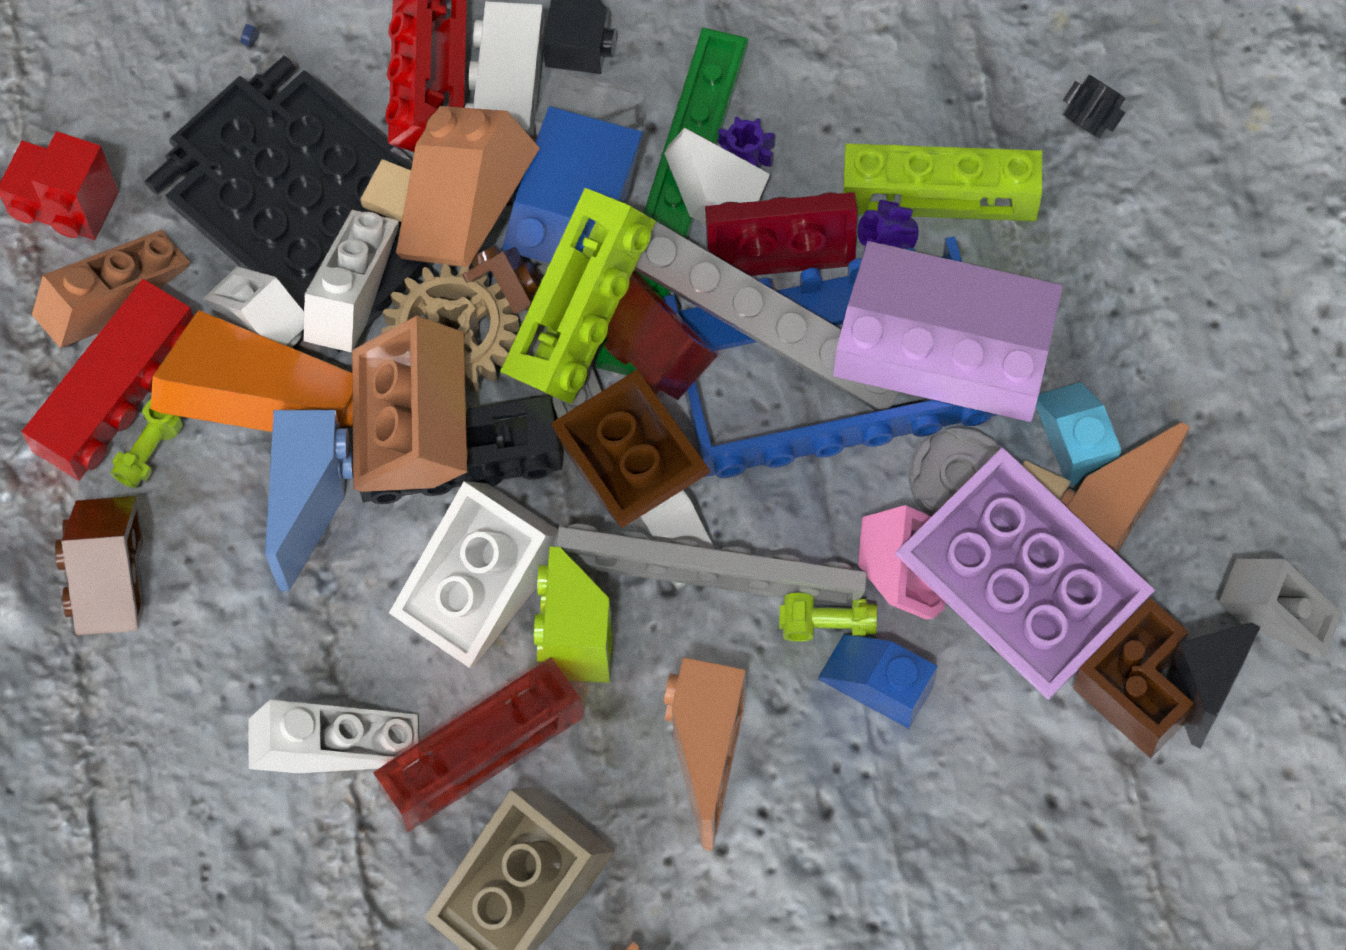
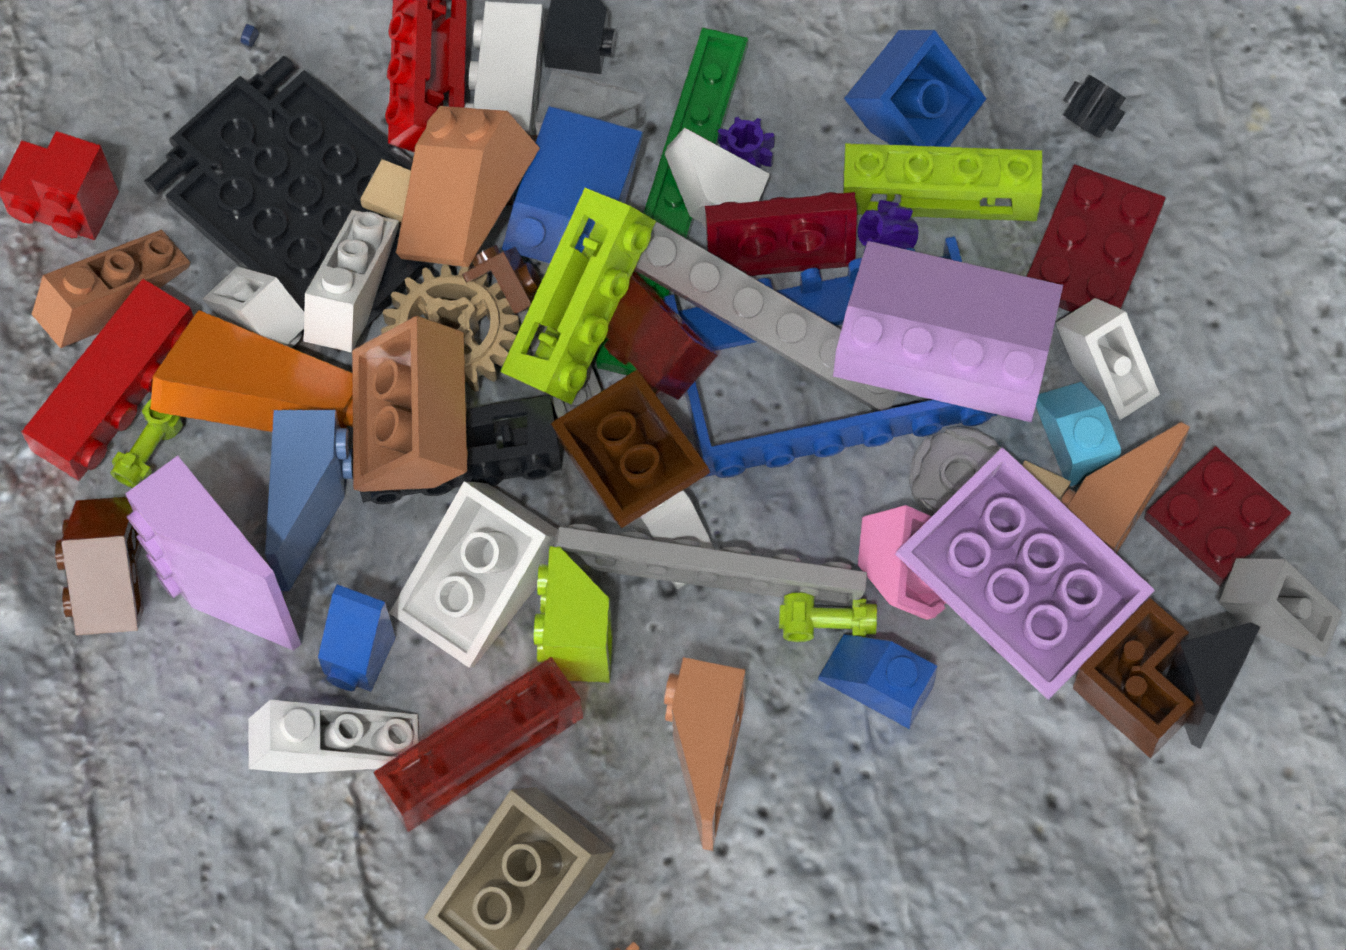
(206, 555): none -> lavender slope
(355, 640): none -> blue slope
(915, 92): none -> blue slope
(1096, 238): none -> dark red plate
(1108, 356): none -> white slope
(1217, 515): none -> dark red plate

